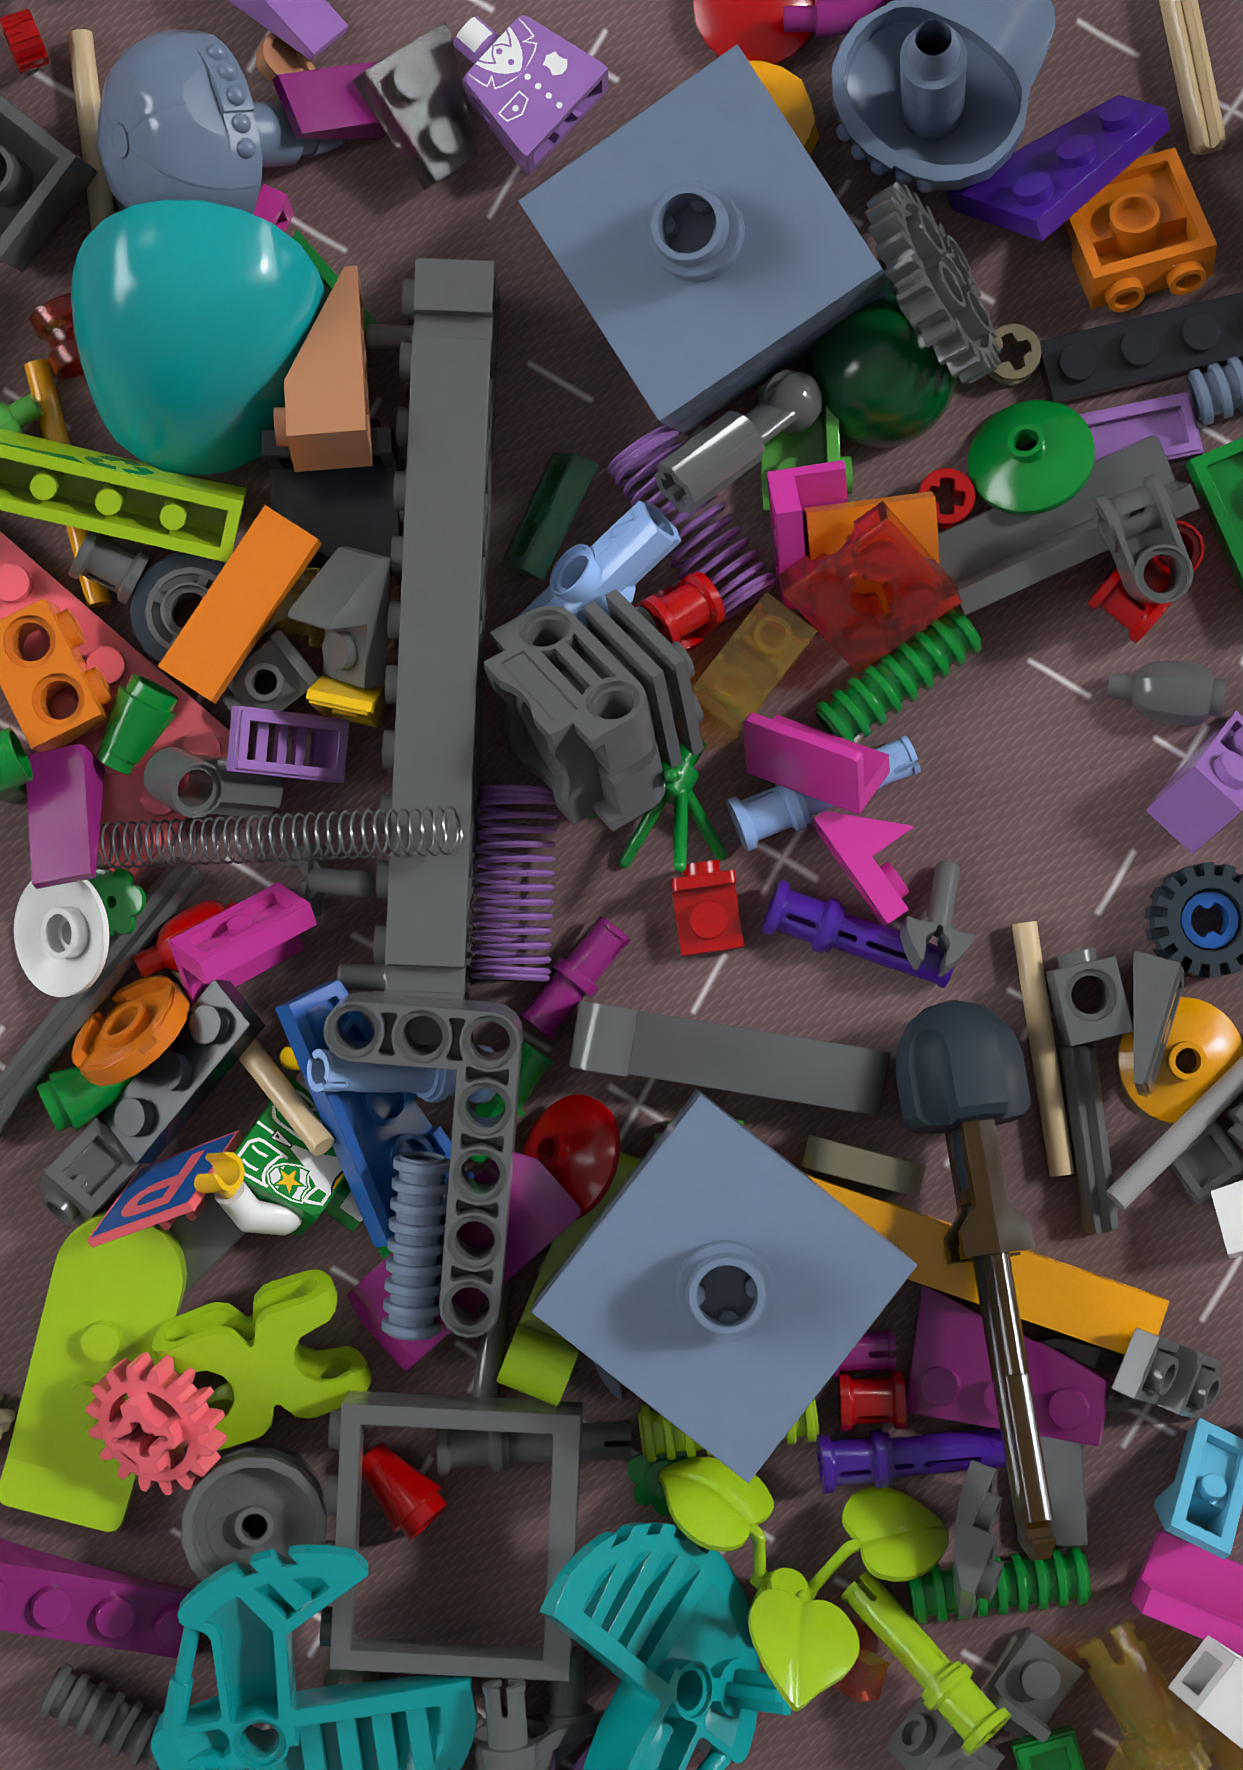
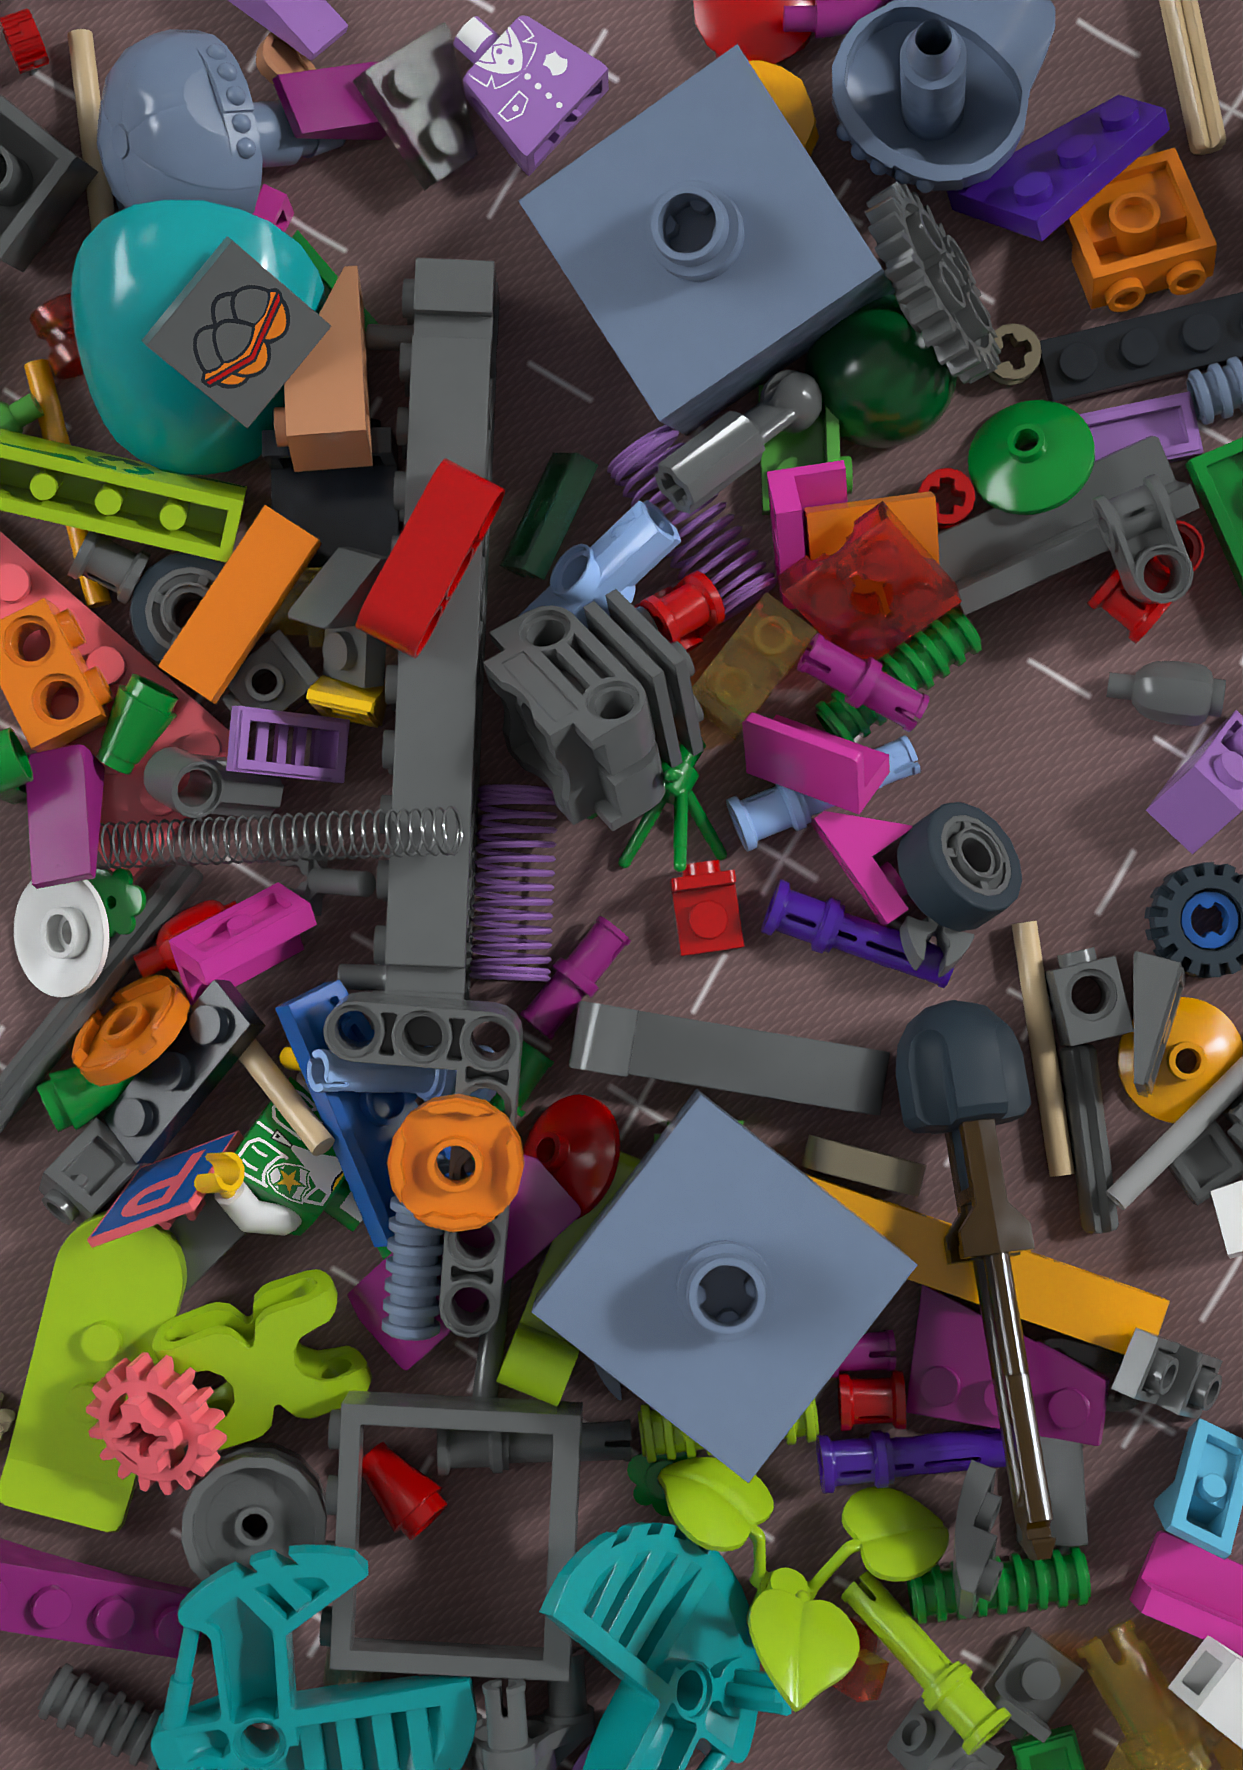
(236, 332): none -> dark grey tile
(430, 558): none -> red beam
(463, 1123): none -> orange tile
(863, 682): none -> magenta pin
(959, 866): none -> black wheel

